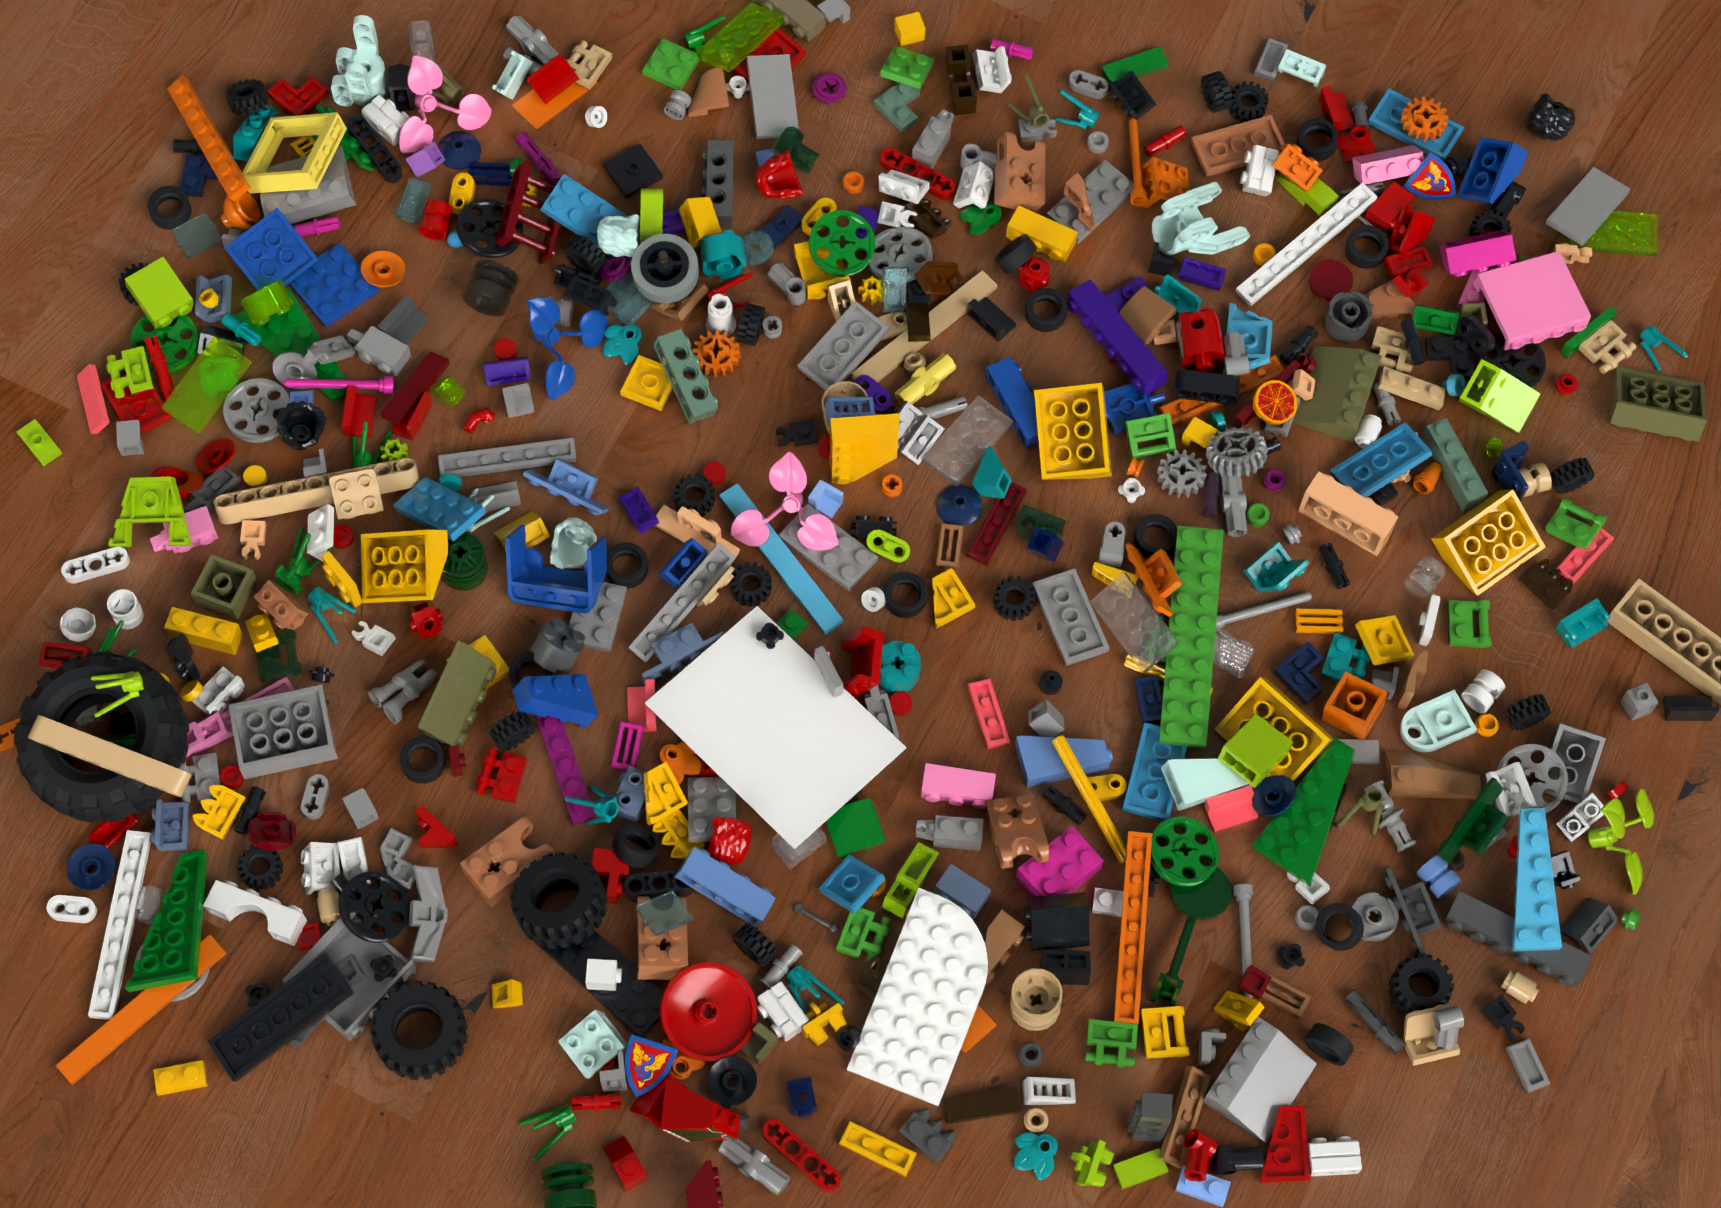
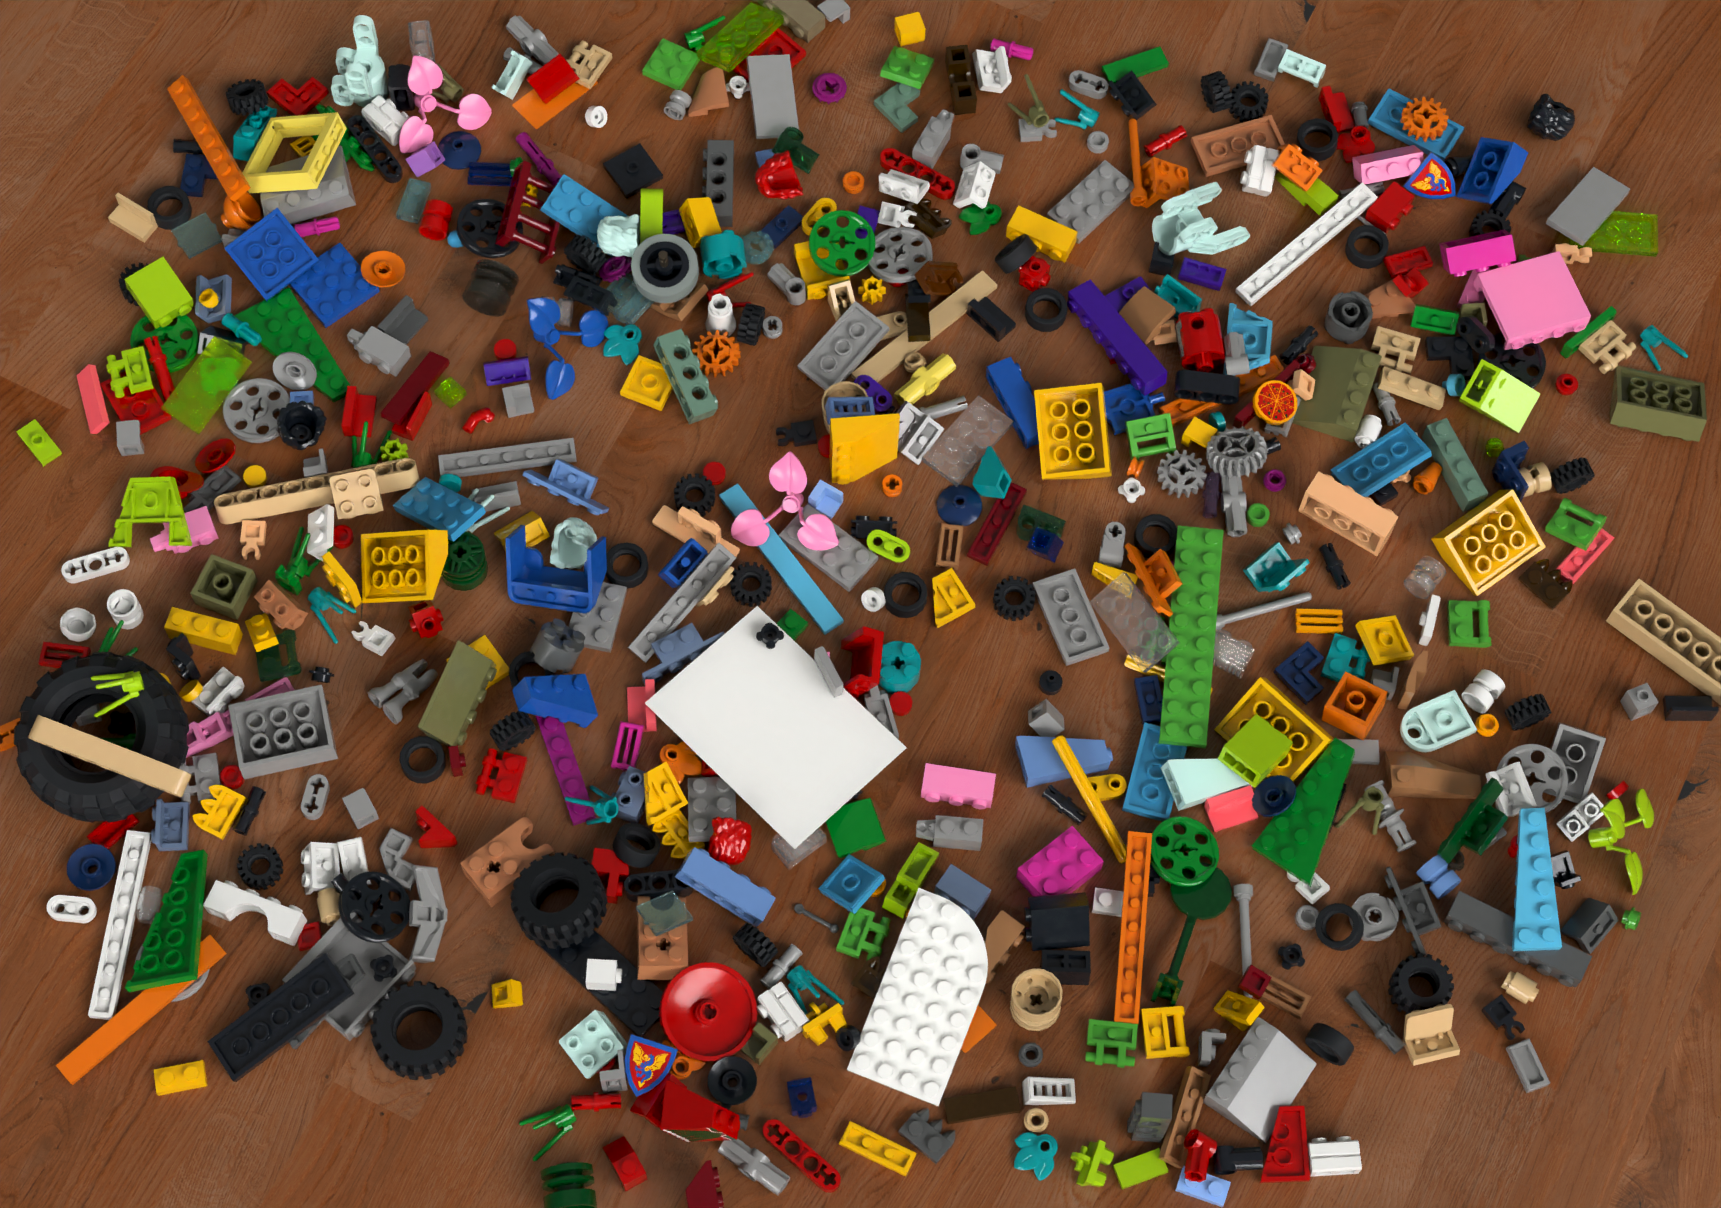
(133, 218): none -> tan panel
(267, 302): clear neon green brick -> none
(271, 831): dark red tile -> none
(329, 351): light grey hinge -> none
(383, 384): dark pink piece -> none
(461, 193): yellow plate -> none
(639, 510): dark purple plate -> none
(894, 289): clear light blue plate -> none
(988, 713): coral tile -> none
(1016, 829): nougat brick -> none
(1019, 174): nougat brick -> none
(1077, 195): nougat slope -> none
(1263, 253): light orange tile -> none
(1330, 278): dark red tile -> none
(1410, 230): red slope -> none
(1413, 342): black pin -> none
(1447, 1026): light grey piece -> none
(1583, 623): teal hinge -> none

